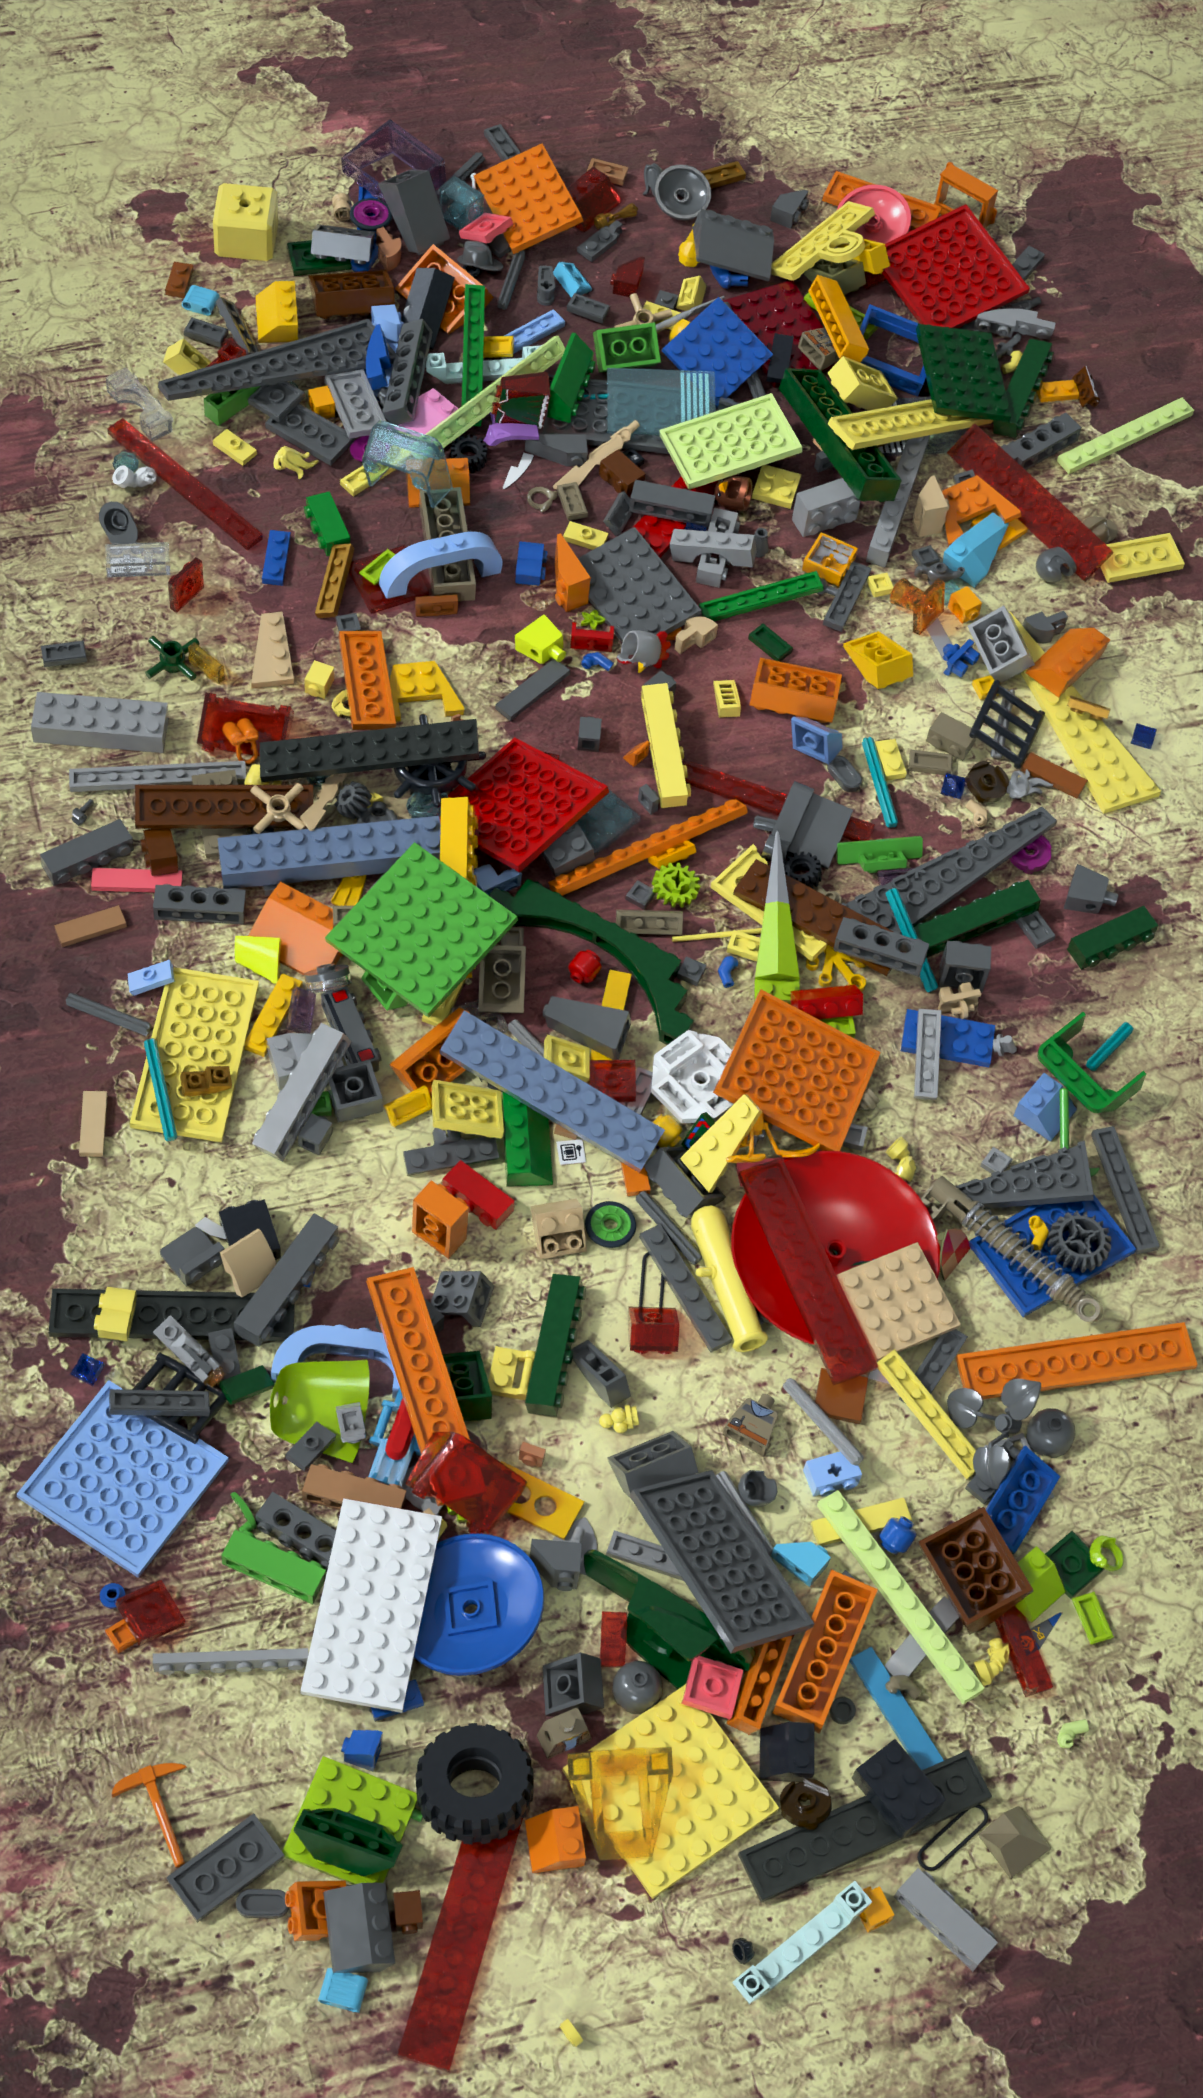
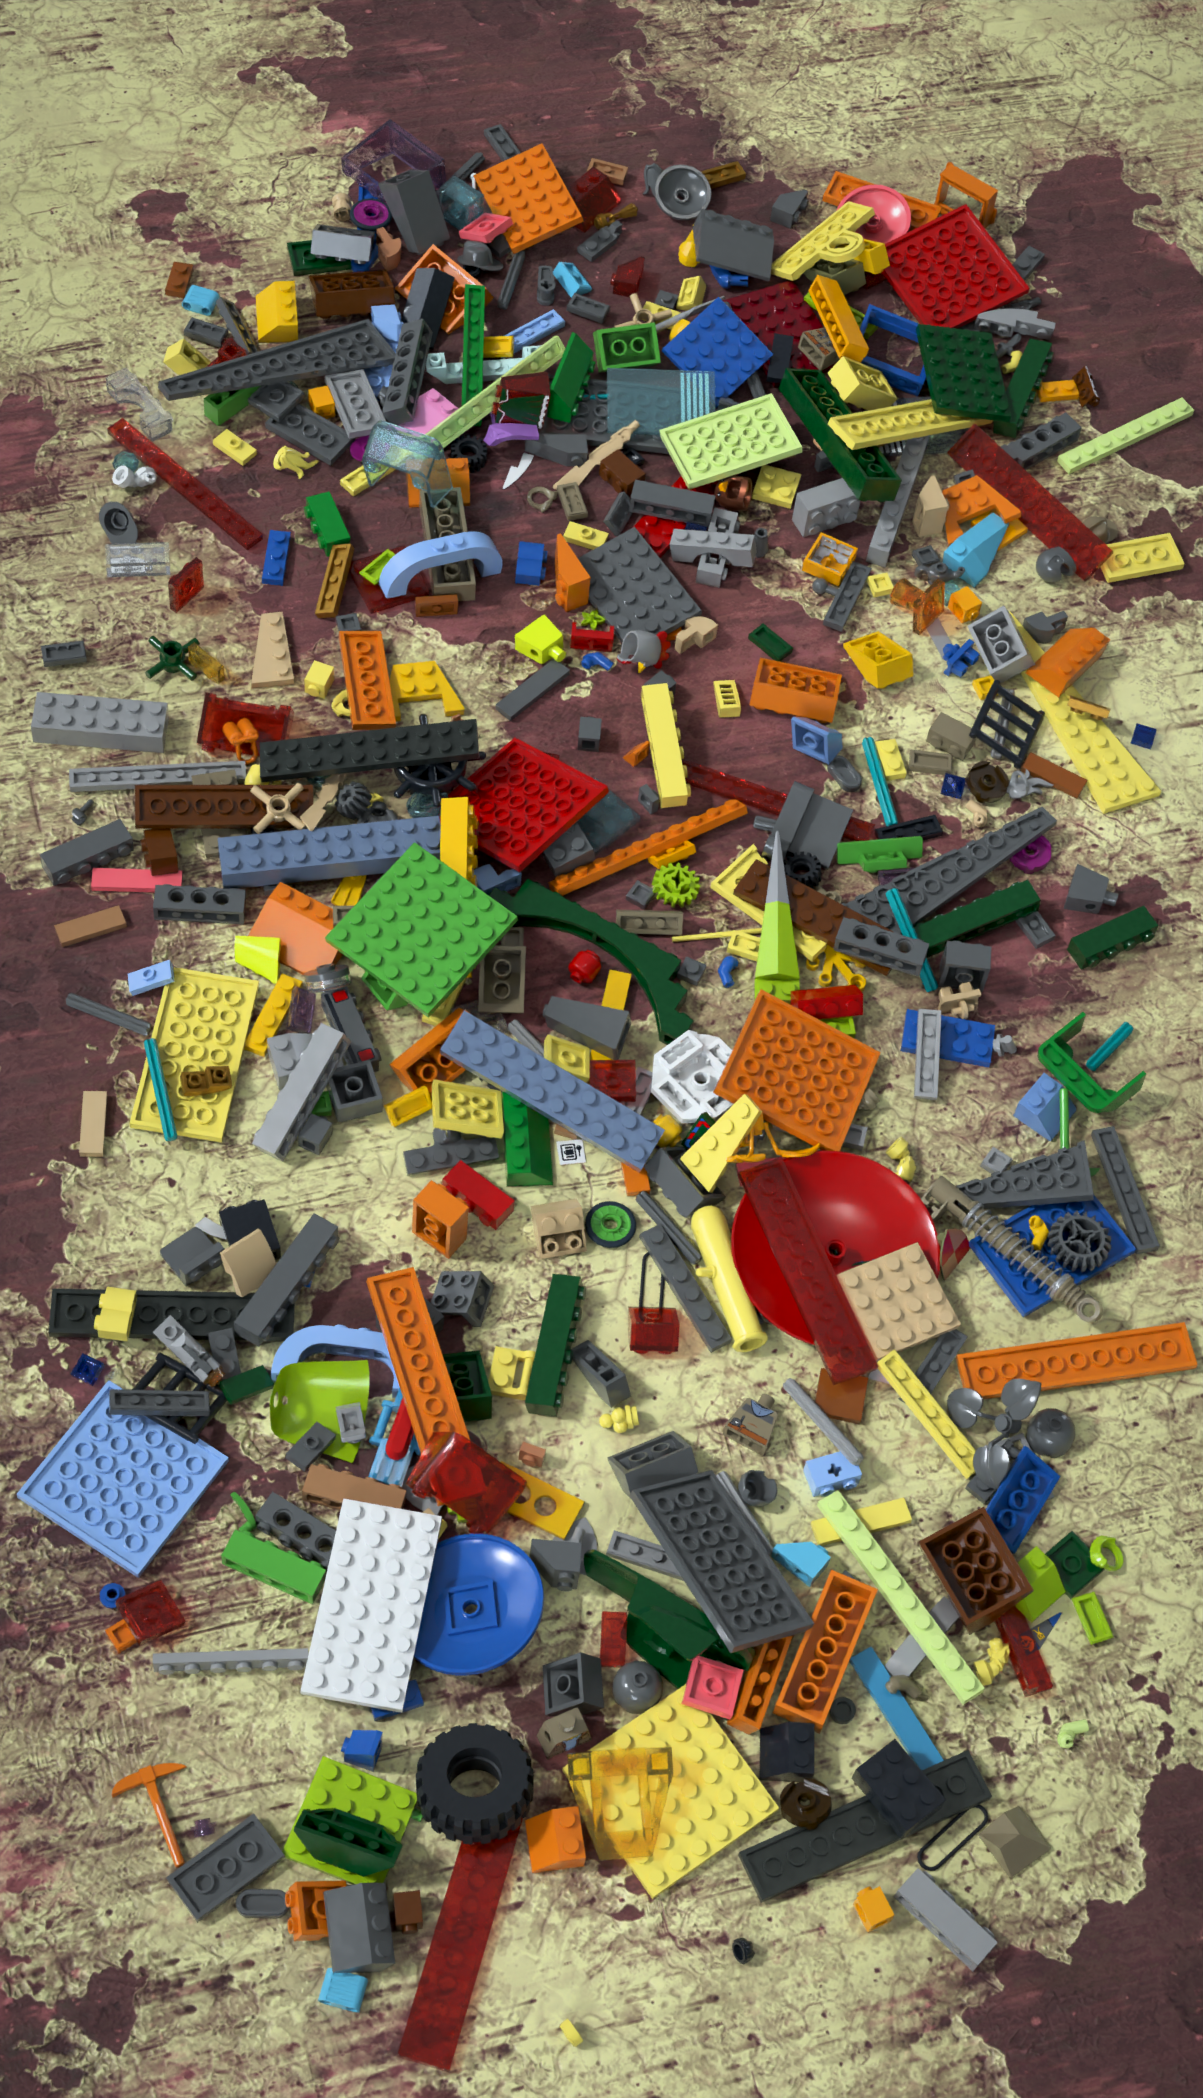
(203, 1827): none -> clear purple plate
(245, 222): light yellow plate -> none
(377, 359): blue slope -> none
(762, 596): green tile -> none
(803, 1944): light aqua slope -> none
(898, 1535): blue head -> none
(926, 827): none -> black tile

